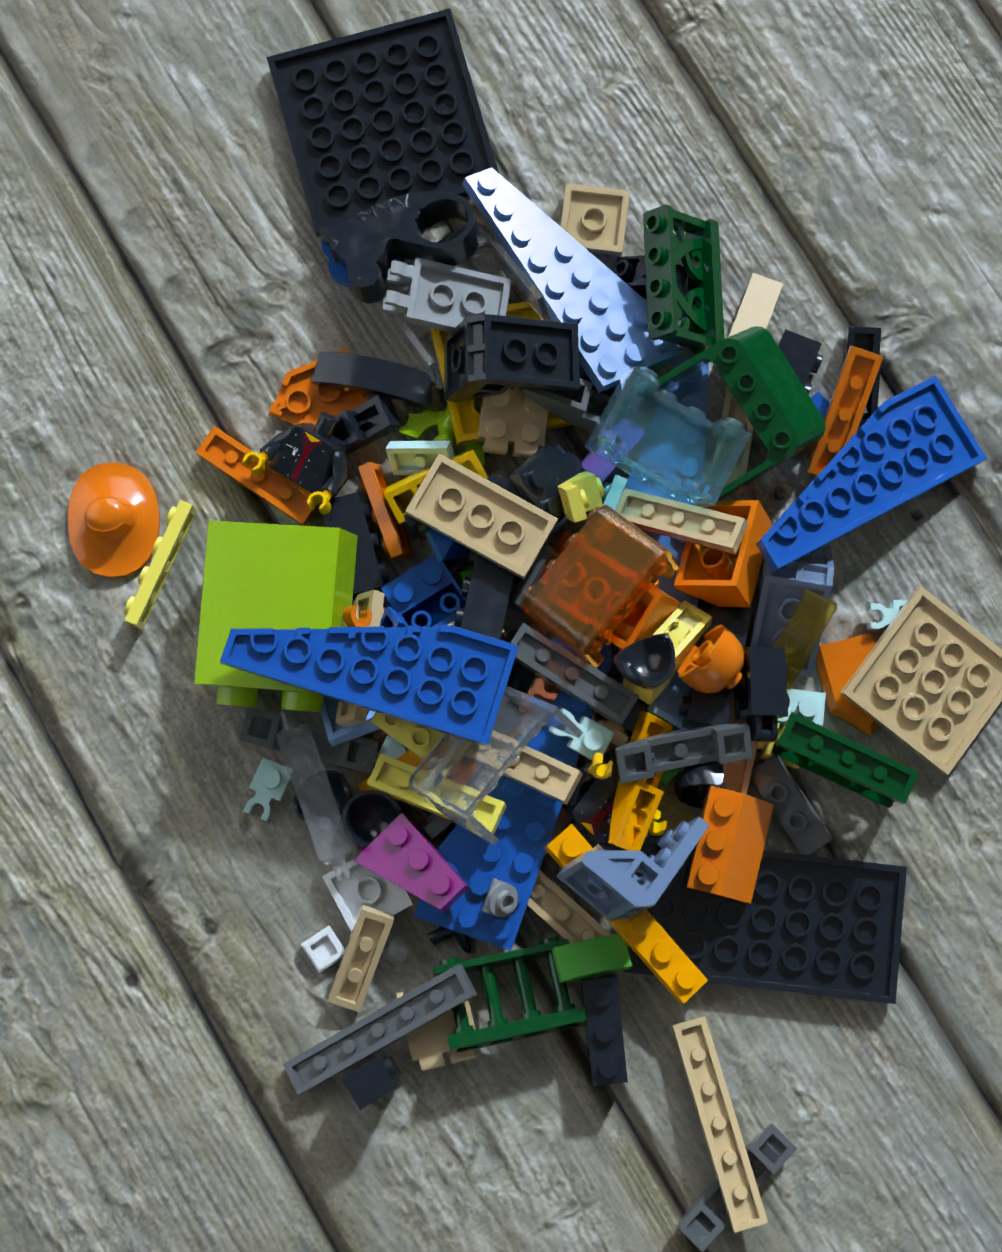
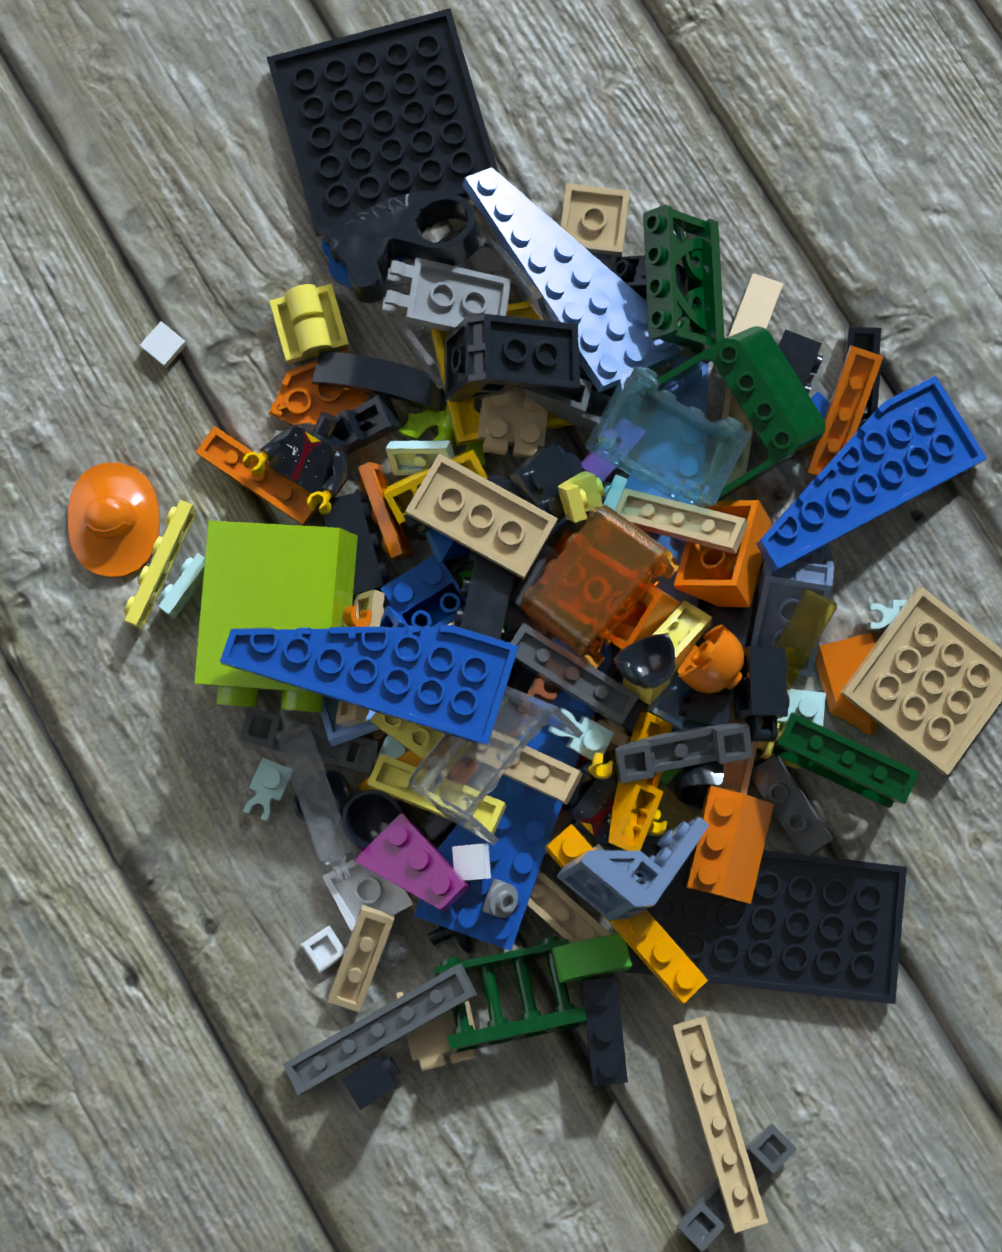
(163, 344): none -> white tile
(176, 596): none -> light aqua plate
(309, 322): none -> light yellow plate
(472, 861): none -> white tile

